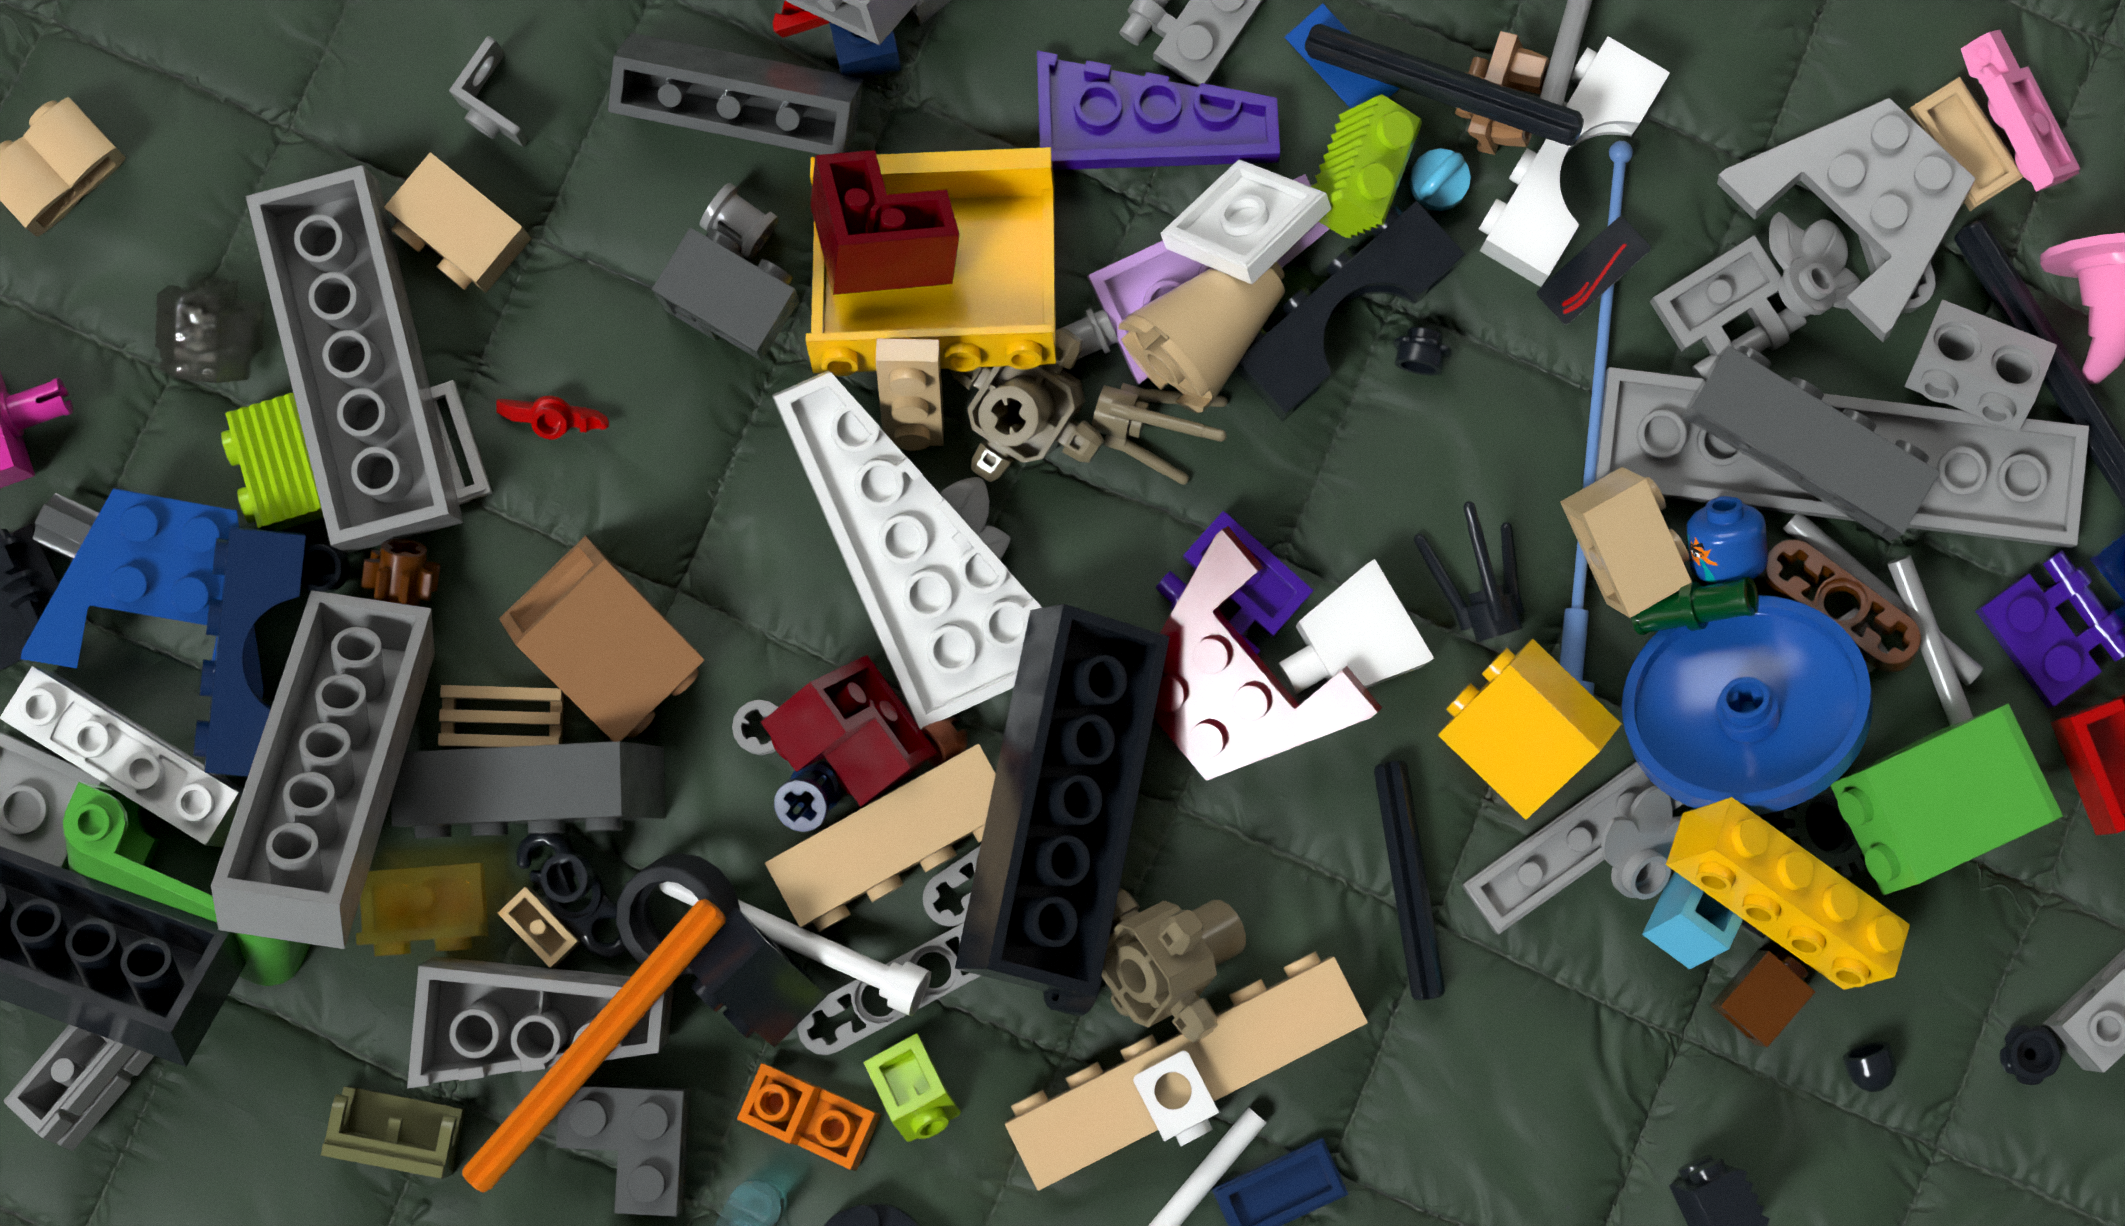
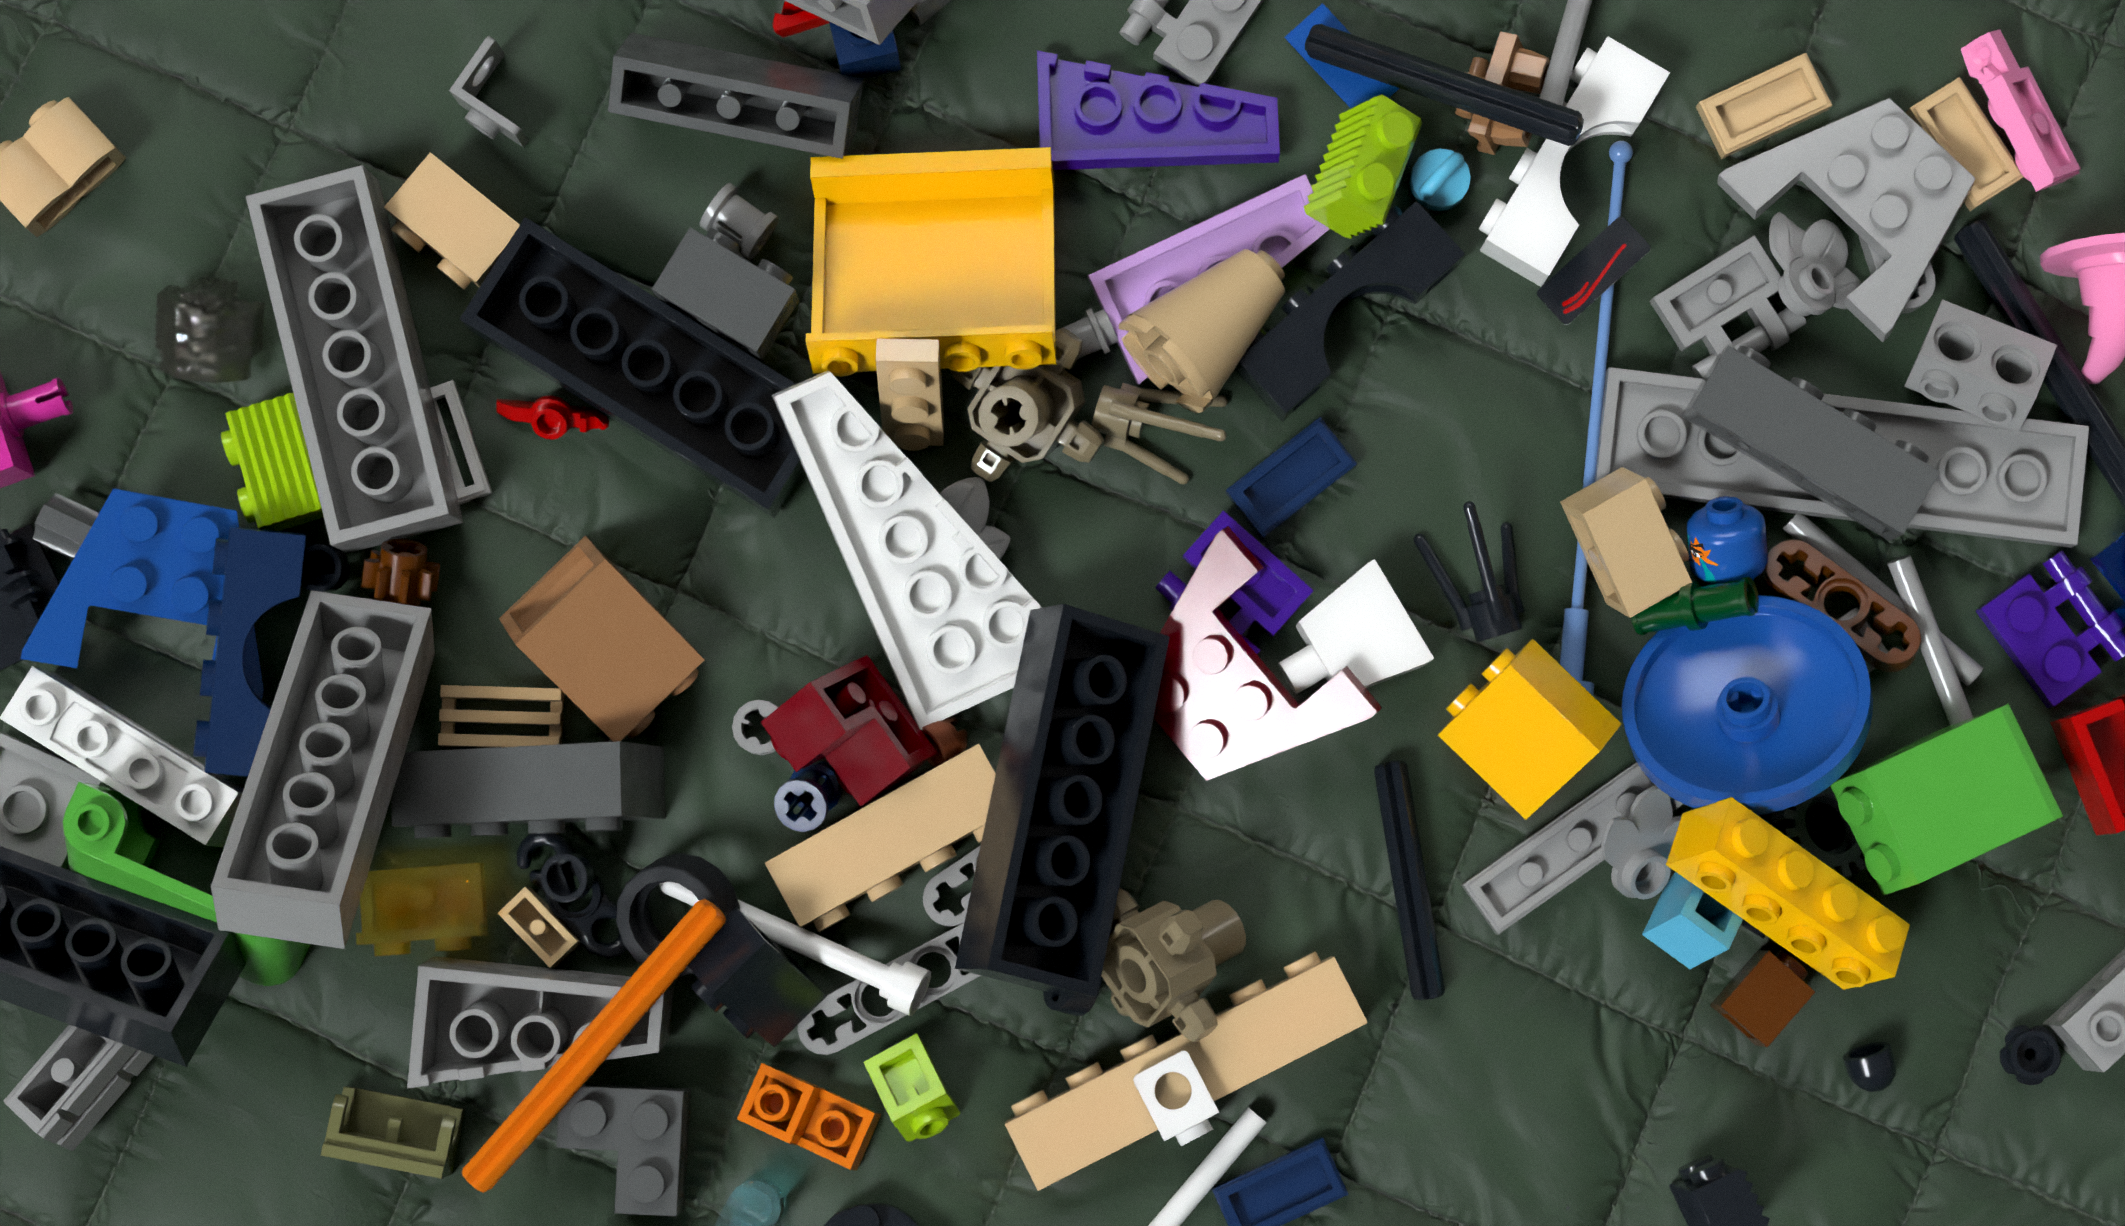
(639, 364): none -> black brick
(876, 237): dark red brick -> none
(1245, 221): white tile -> none
(1291, 478): none -> dark blue tile
(1421, 351): black plate -> none
(1763, 105): none -> tan tile

